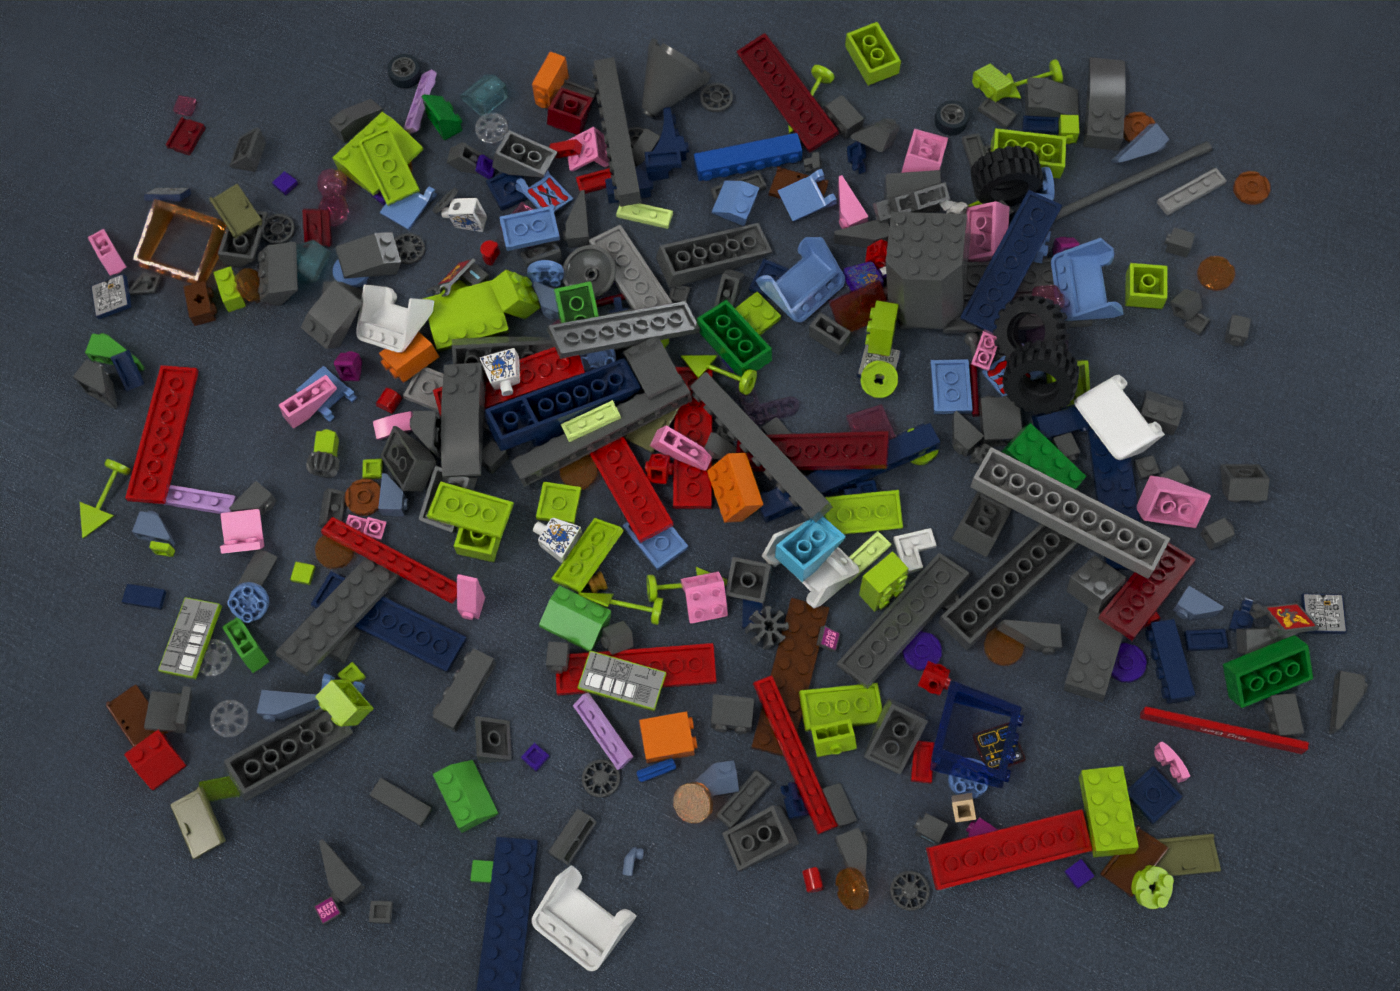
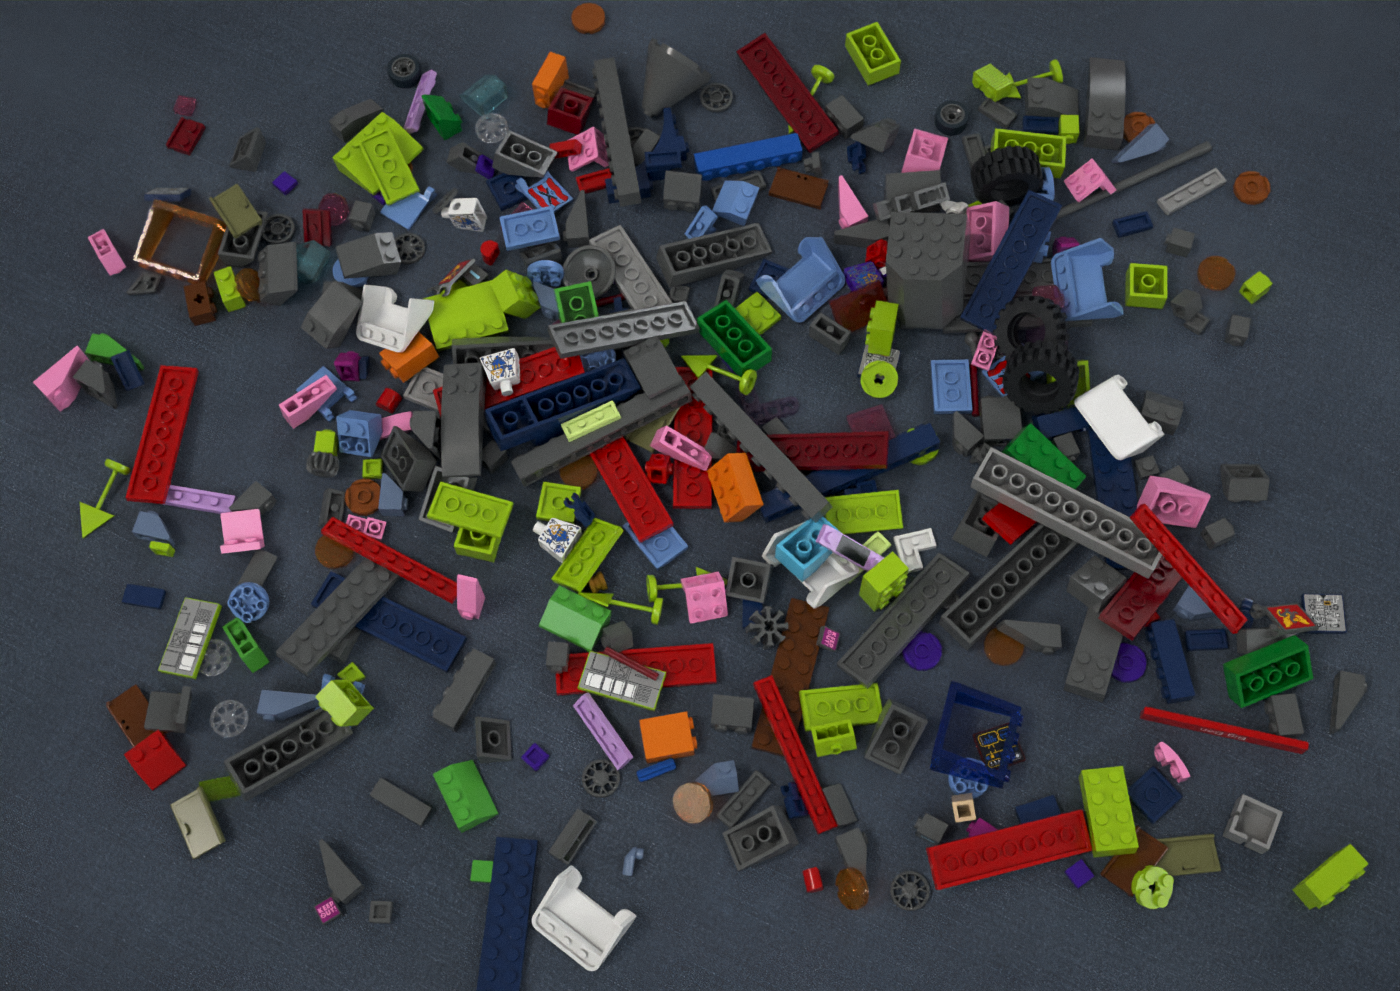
(58, 381): none -> bright pink slope
(111, 296): tile -> none
(302, 573): lime tile -> none
(332, 181): clear pink hair -> none
(359, 432): none -> medium blue slope
(362, 216): none -> dark grey brick
(364, 364): none -> dark blue tile
(582, 511): none -> dark blue plate
(588, 18): none -> dark orange tile
(631, 663): none -> dark red bar
(646, 214): yellowish green tile -> none
(682, 191): none -> dark grey slope
(702, 223): none -> medium blue slope
(805, 196): medium blue flag -> none
(847, 548): none -> plate
(921, 762): red tile -> none
(935, 678): red brick -> none
(1008, 522): none -> red tile
(1037, 809): none -> dark blue tile
(1087, 180): none -> bright pink bracket
(1132, 224): none -> dark blue tile
(1188, 568): none -> red tile
(1252, 823): none -> light grey piece
(1255, 287): none -> lime brick
(1331, 877): none -> lime brick

